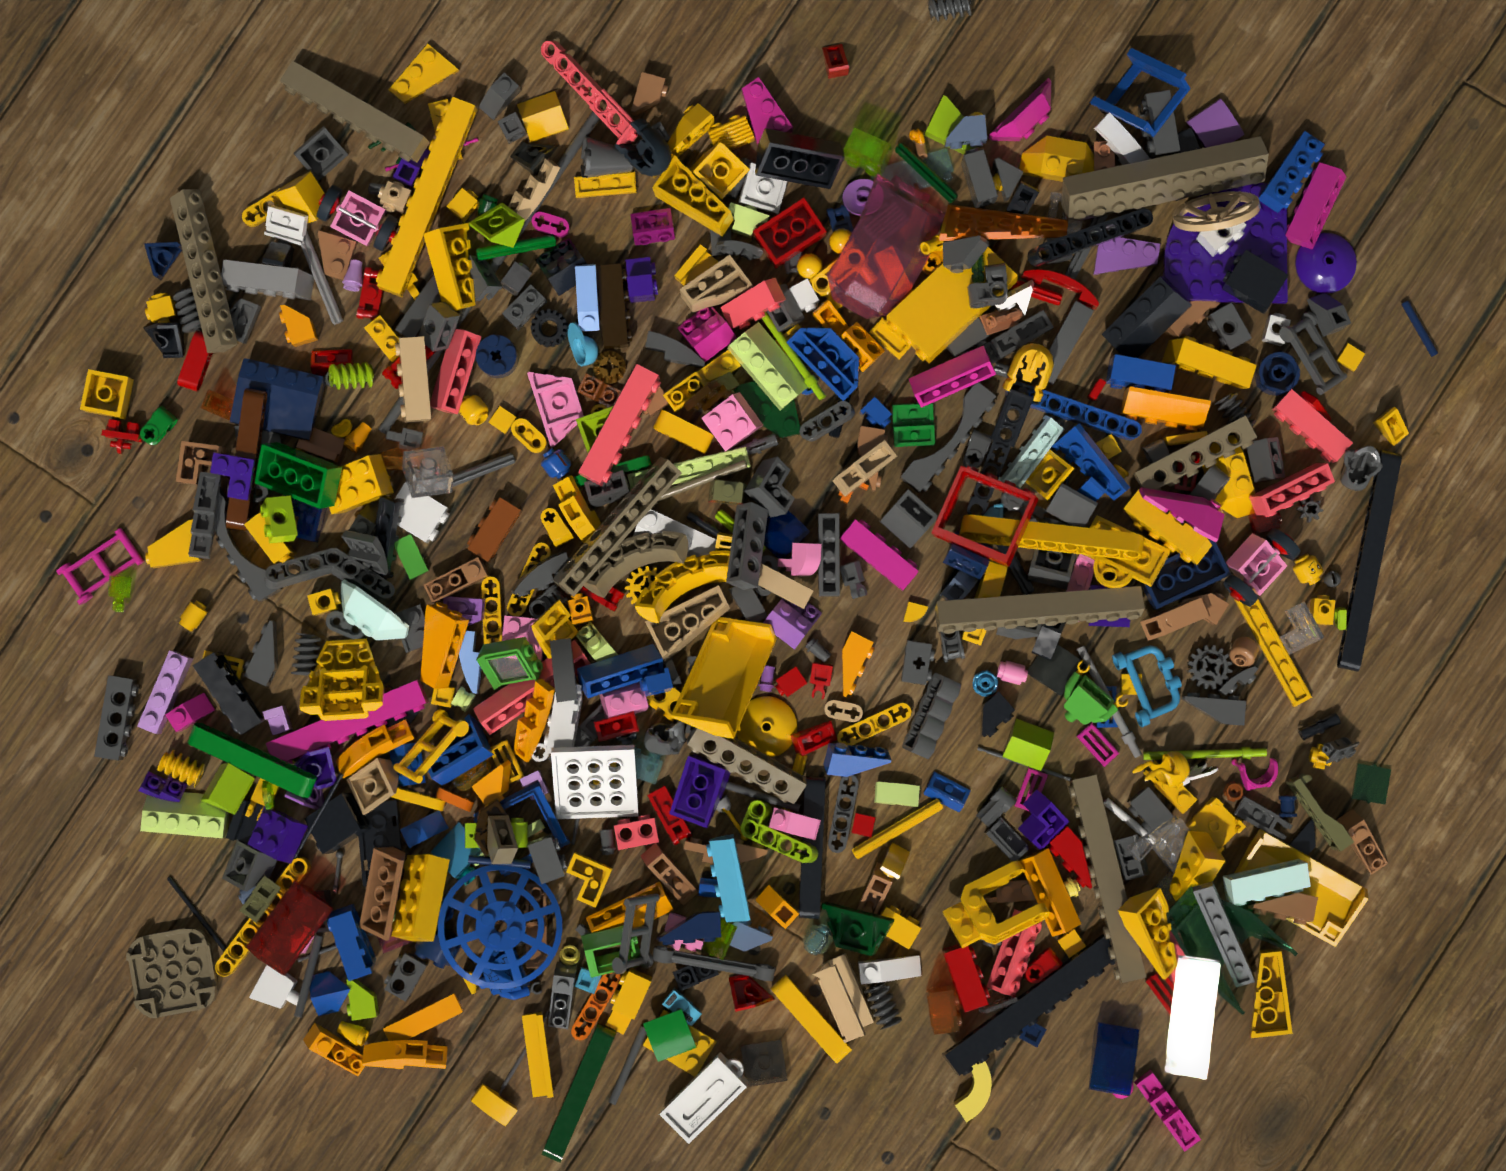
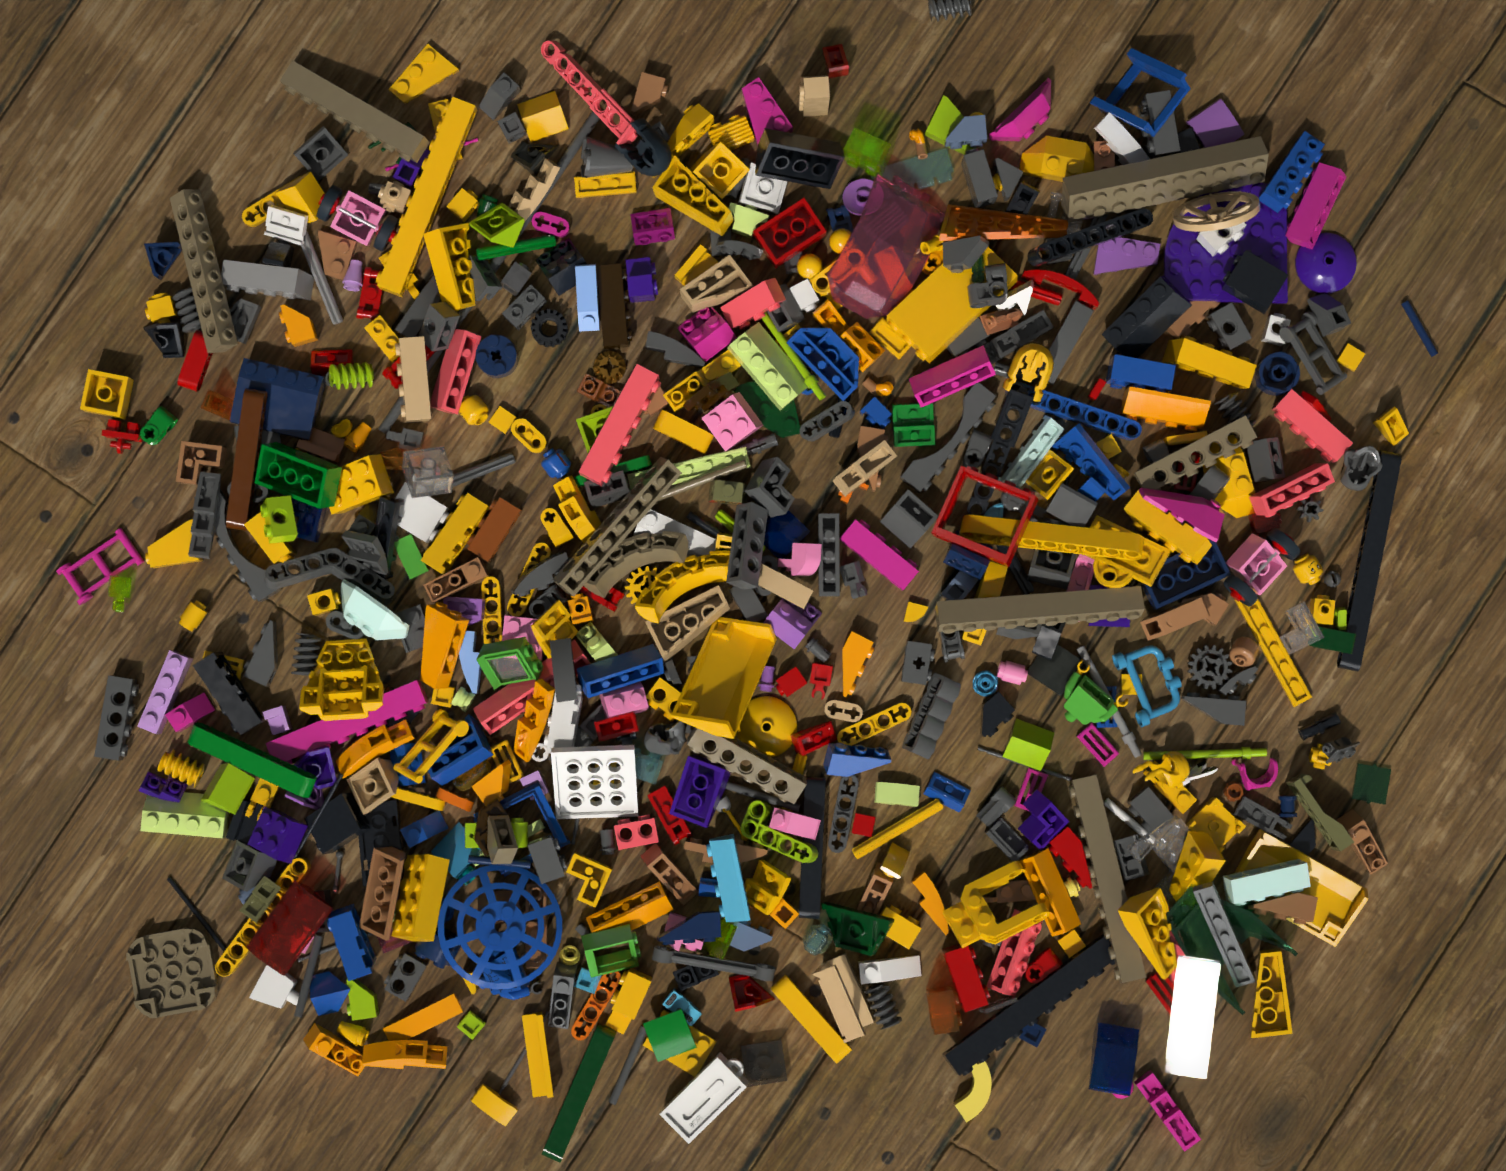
(240, 473): dark purple plate -> none
(268, 795): clear neon green tile -> none
(455, 534): none -> yellow wedge
(471, 1025): none -> lime tile
(556, 404): bright pink wing -> none
(583, 347): medium azure cap -> none
(645, 958): dark grey piece -> none
(656, 683): blue brick -> none
(766, 887): none -> yellow slope
(814, 95): none -> tan wedge
(878, 389): none -> arm
(926, 172): dark green axle -> none
(931, 902): none -> light orange slope
(1336, 641): none -> dark green slope

